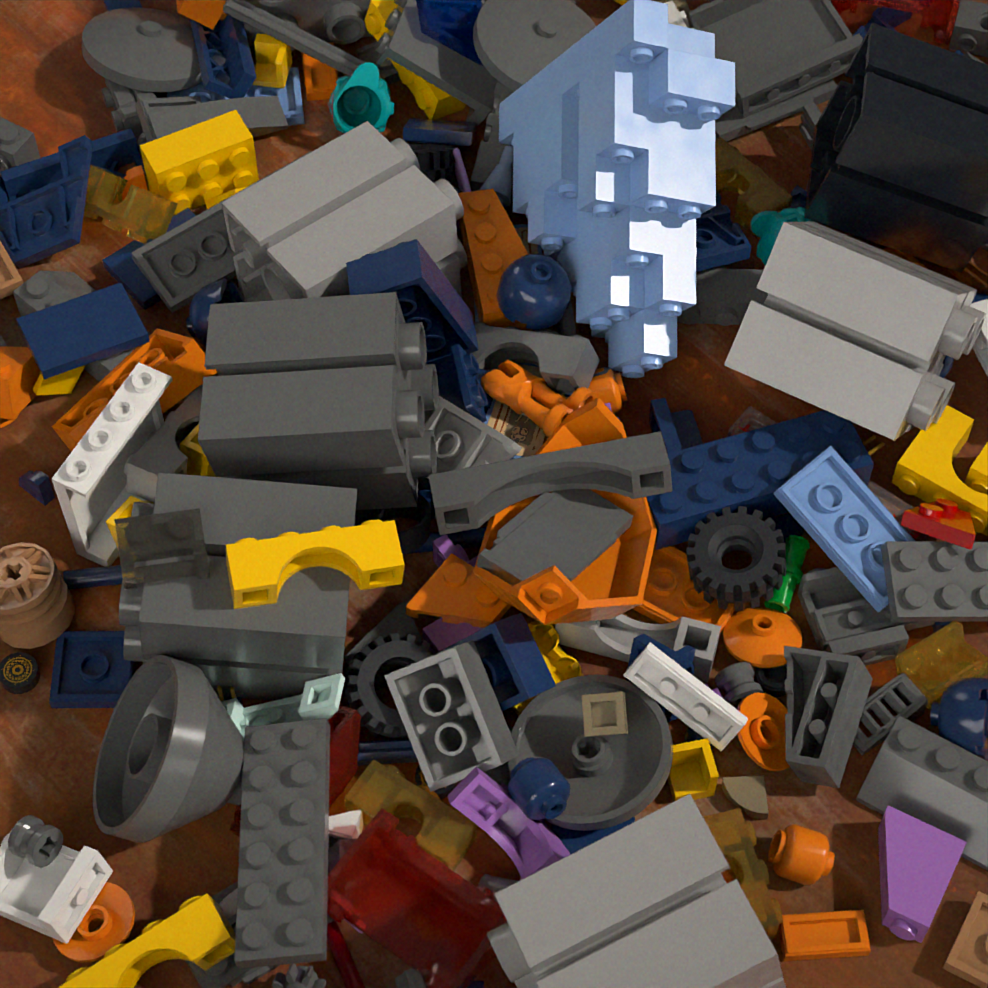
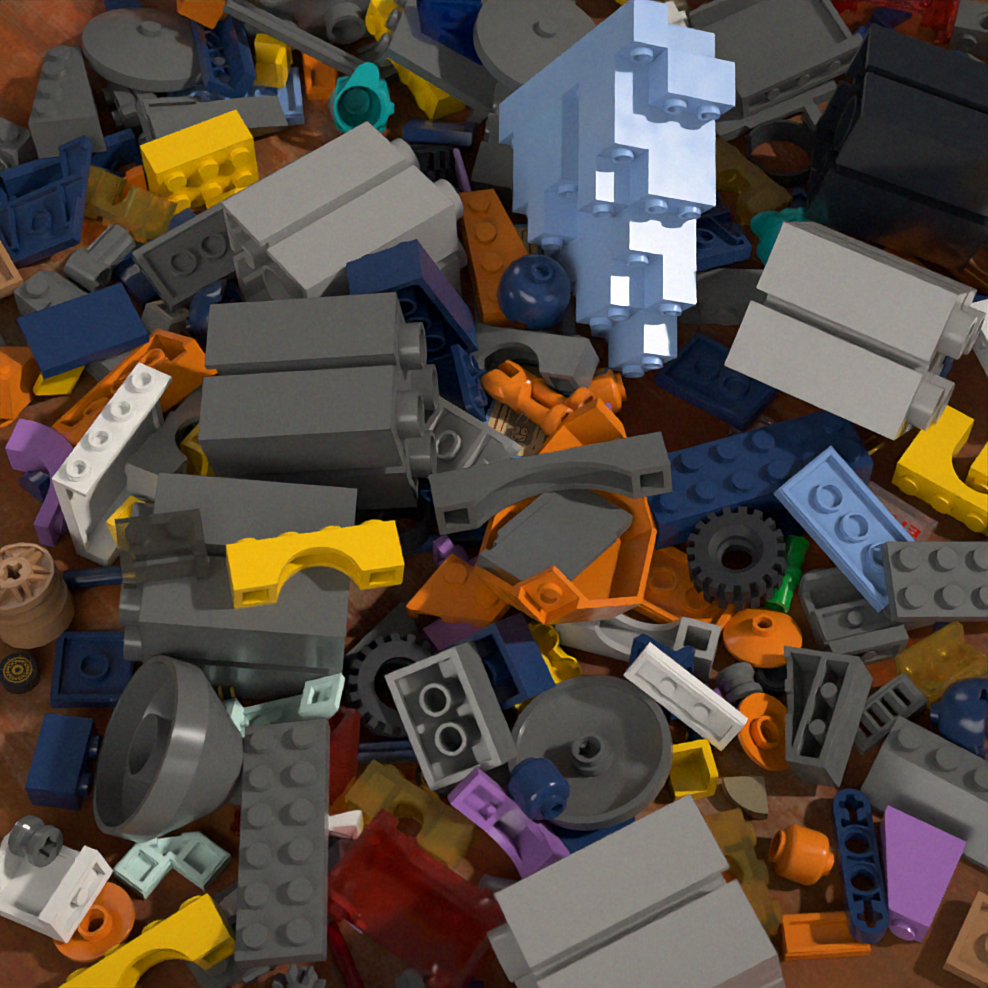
(44, 450): none -> medium lavender arch
(63, 762): none -> dark blue brick
(64, 104): none -> dark grey wedge
(95, 265): none -> dark grey piece
(158, 316): none -> white slope
(189, 854): none -> light aqua tile
(501, 177): sand blue cone -> none
(604, 714): dark tan tile -> none
(677, 428): dark blue panel -> none
(706, 383): none -> dark blue tile
(784, 131): none -> black tyre
(862, 864): none -> dark blue beam
(942, 521): red wing -> none

